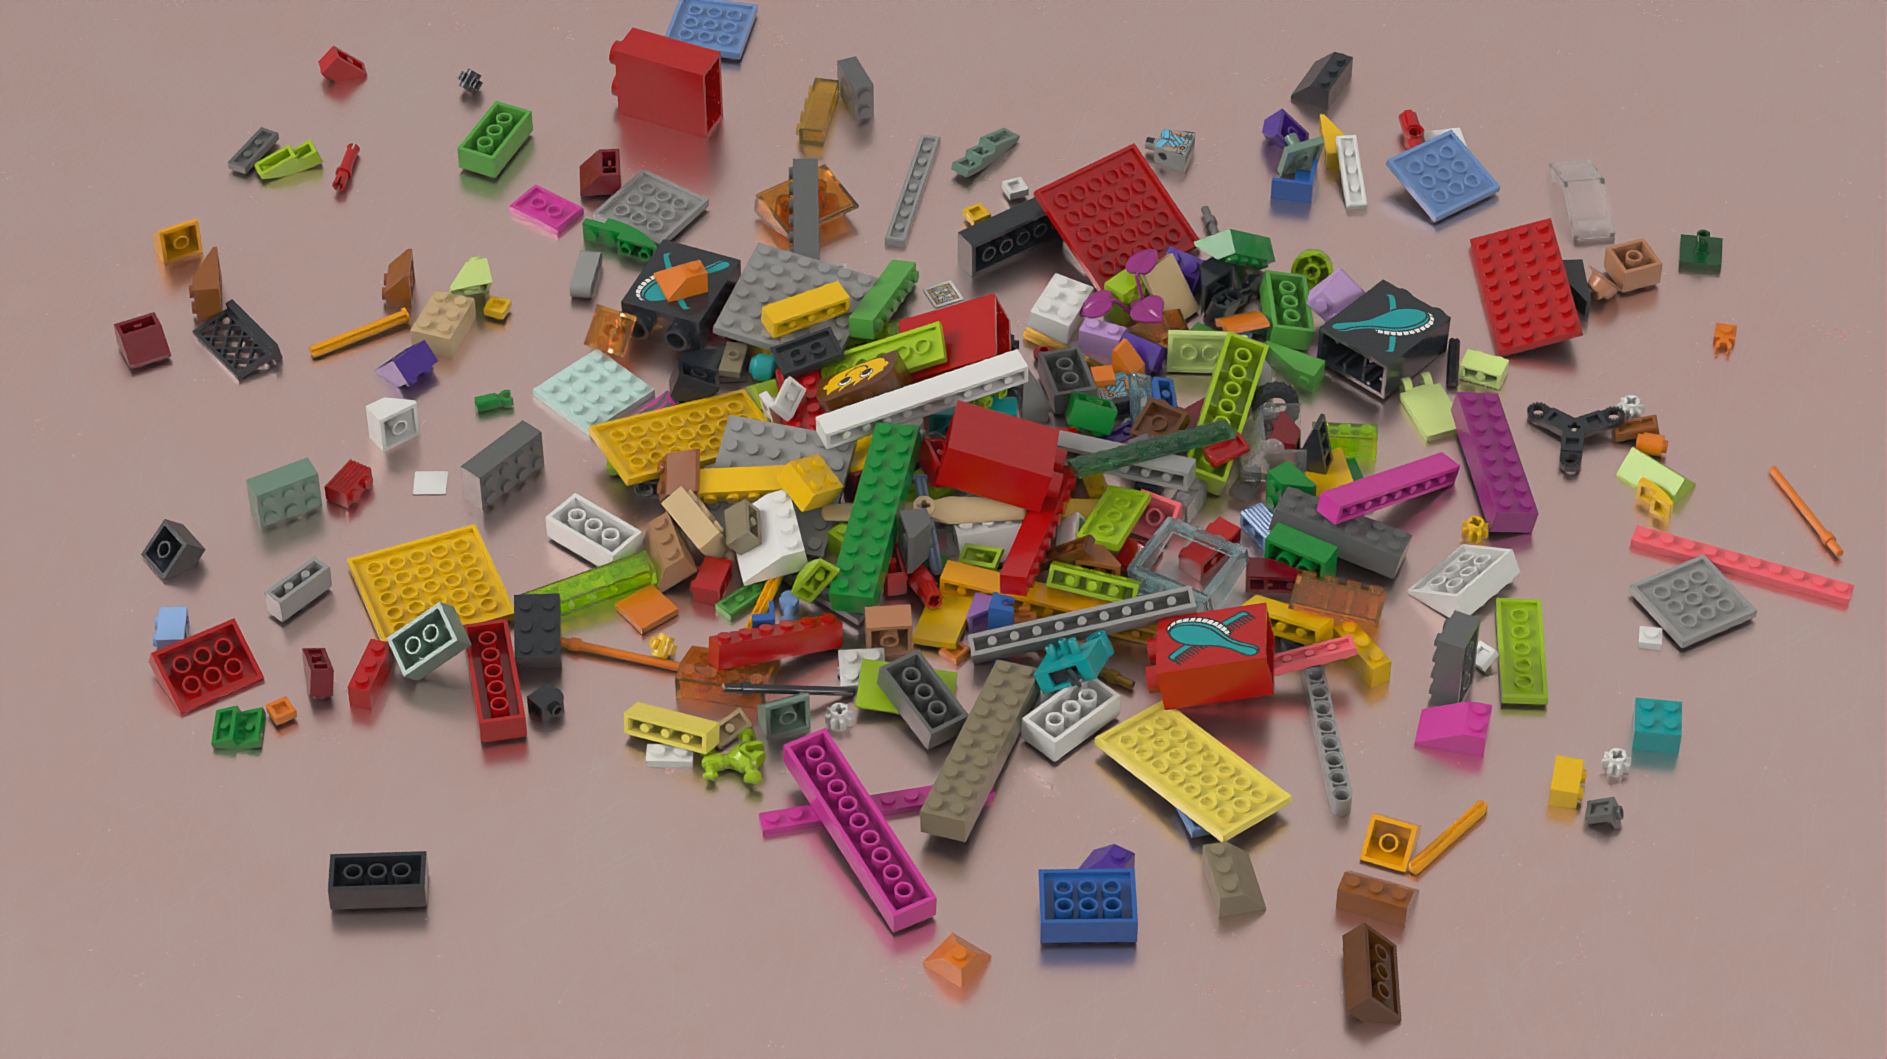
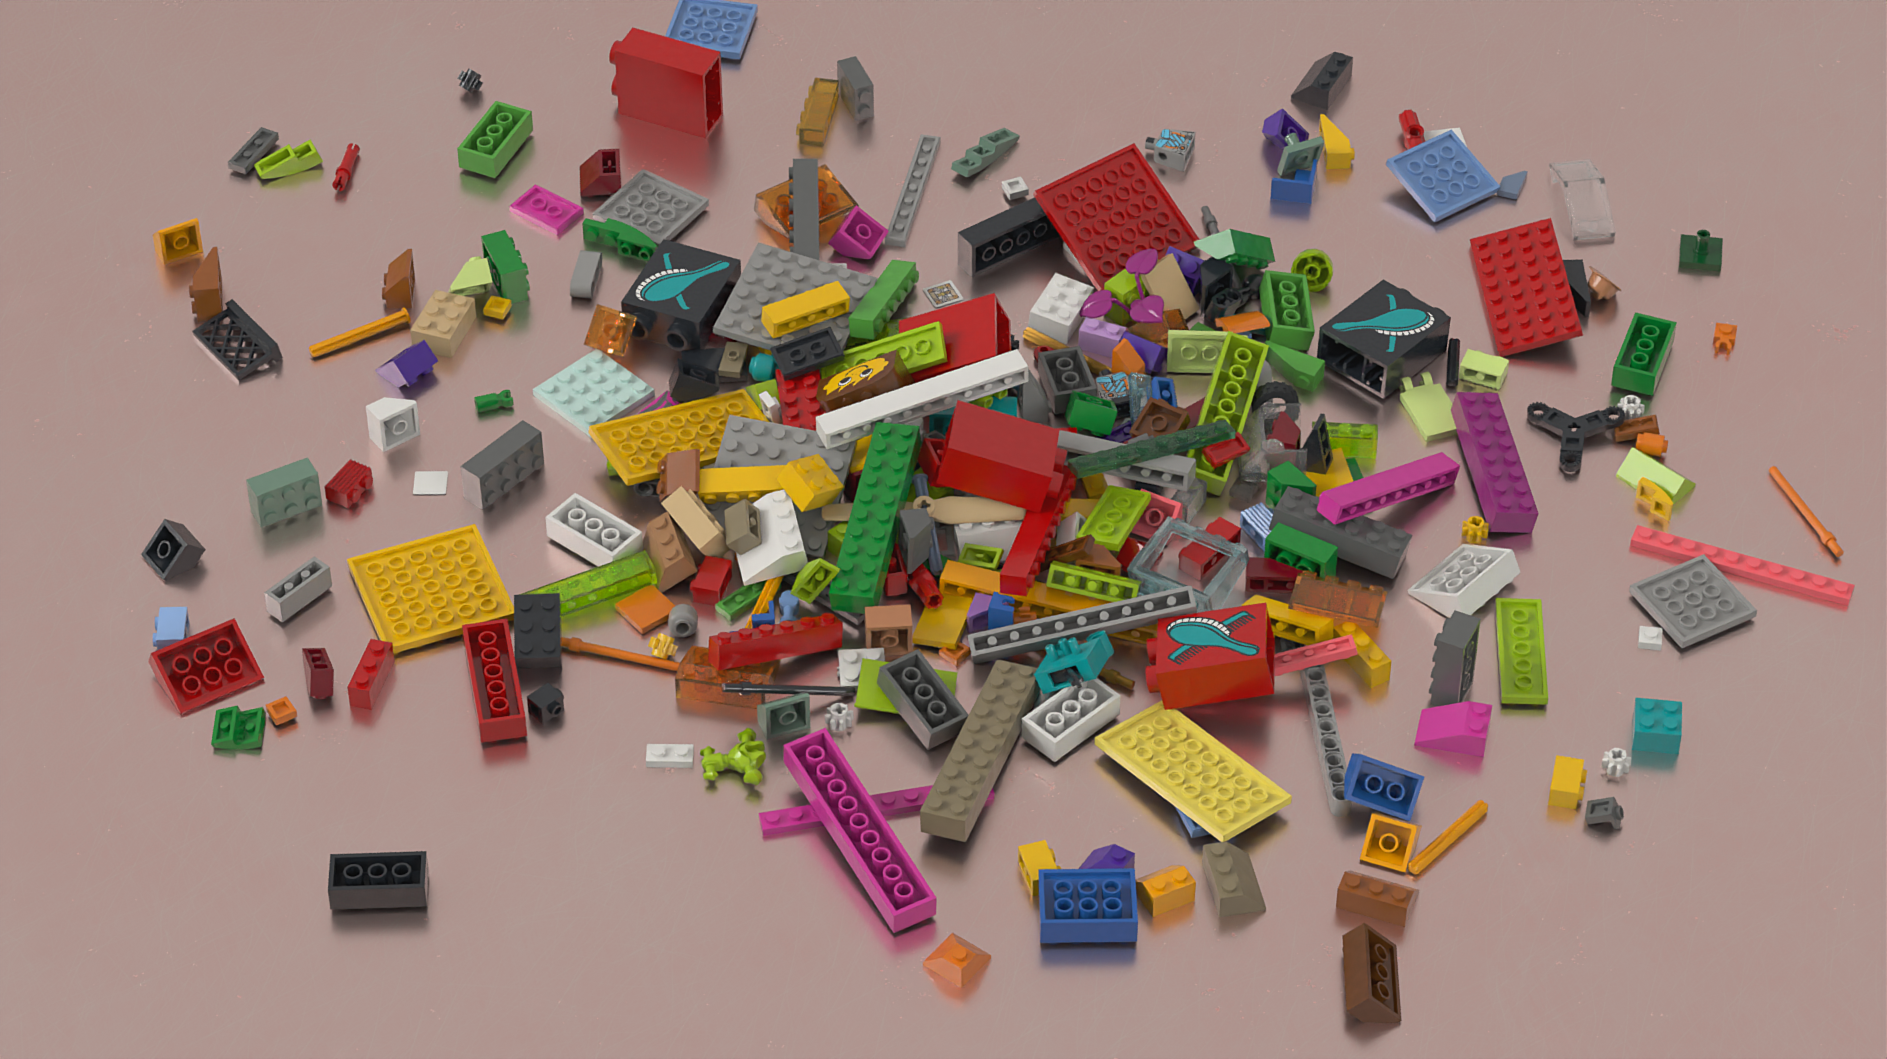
(142, 340): dark red slope -> none
(341, 66): red slope -> none
(428, 641): sand green brick -> none
(506, 266): none -> green brick
(671, 727): light yellow brick -> none
(683, 280): orange slope -> none
(683, 620): none -> light grey head
(731, 726): tan slope -> none
(788, 398): white plate -> none
(858, 235): none -> dark pink slope
(976, 213): yellow plate -> none
(1035, 857): none -> yellow brick
(1103, 375): orange tile -> none
(1166, 889): none -> light orange slope
(1334, 294): lavender slope -> none
(1351, 172): white tile -> none
(1382, 786): none -> blue slope
(1485, 656): white plate -> none
(1512, 185): none -> sand blue tile
(1633, 265): nougat brick -> none
(1643, 354): none -> green brick

